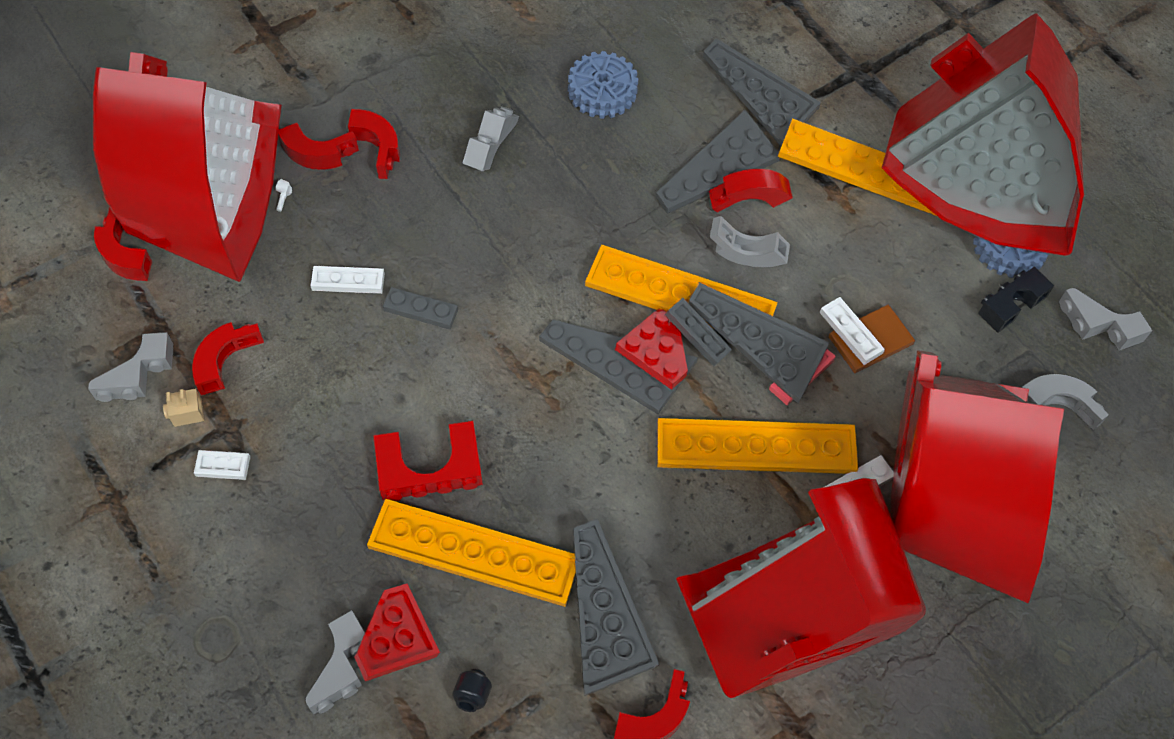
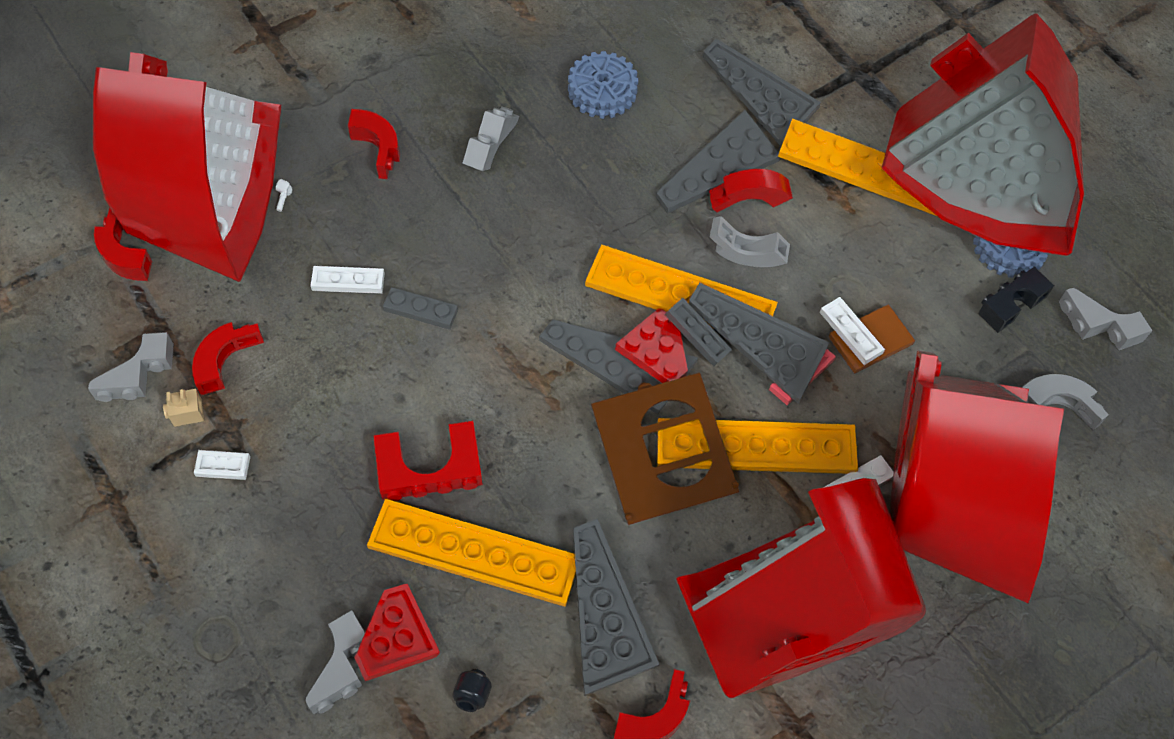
(313, 153): red arch -> none
(635, 478): none -> reddish brown door

